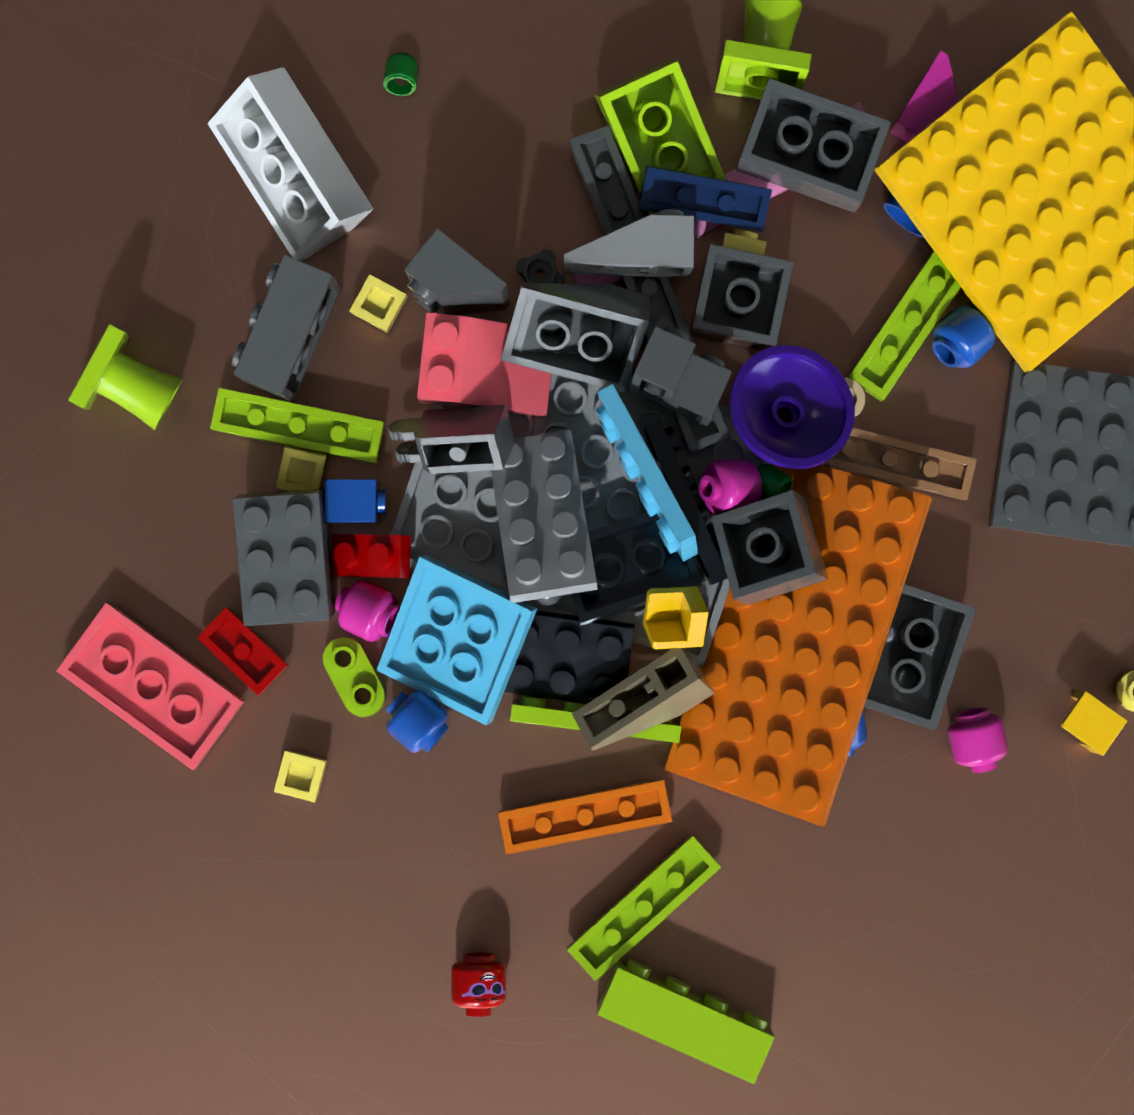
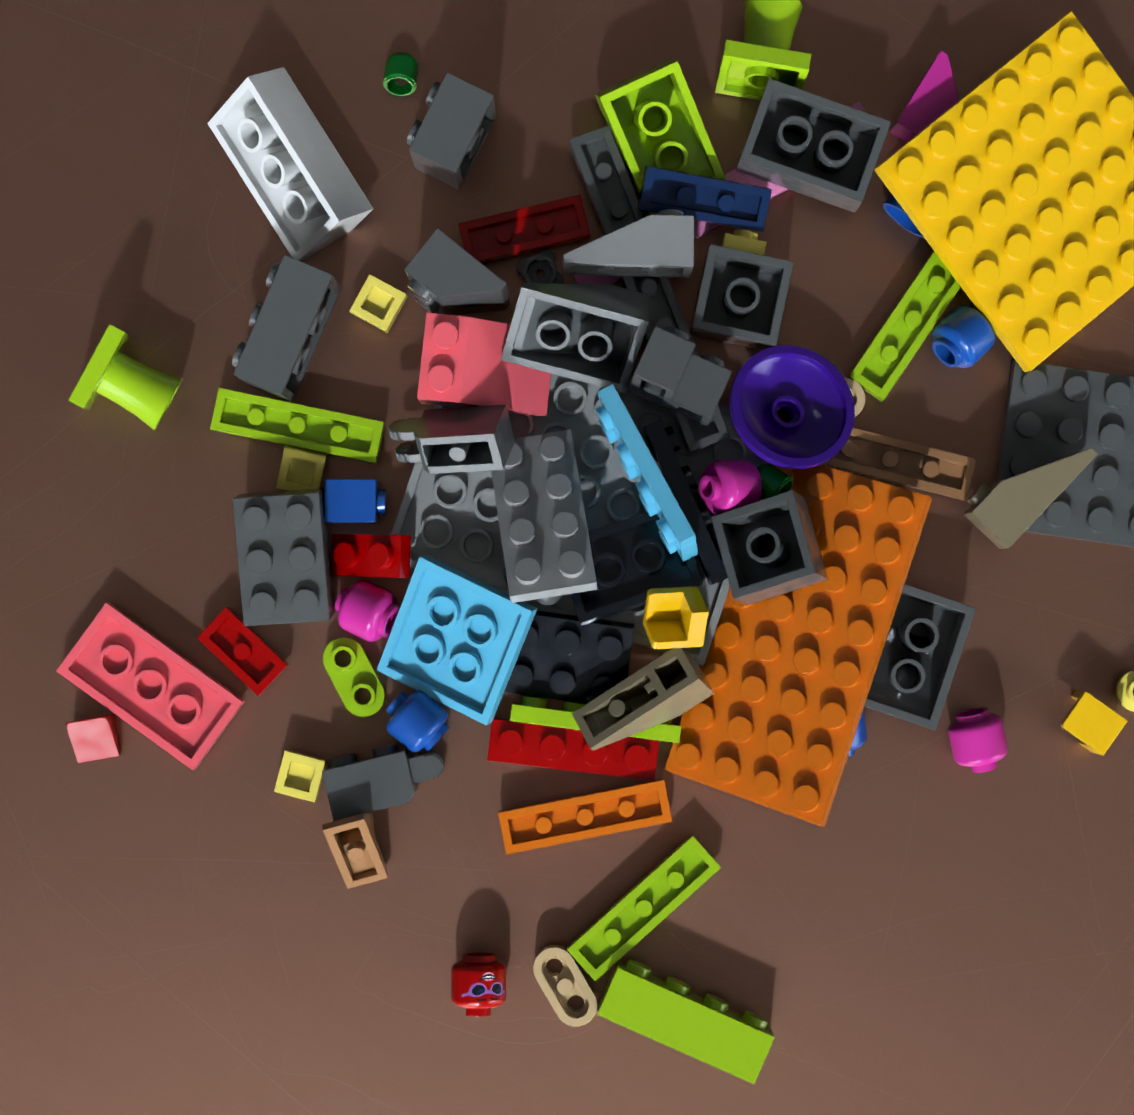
(94, 738): none -> slope
(356, 849): none -> medium nougat slope
(377, 781): none -> dark grey hinge
(451, 130): none -> dark grey brick
(525, 229): none -> red plate
(564, 984): none -> tan plate
(569, 751): none -> red plate
(1014, 504): none -> dark tan slope

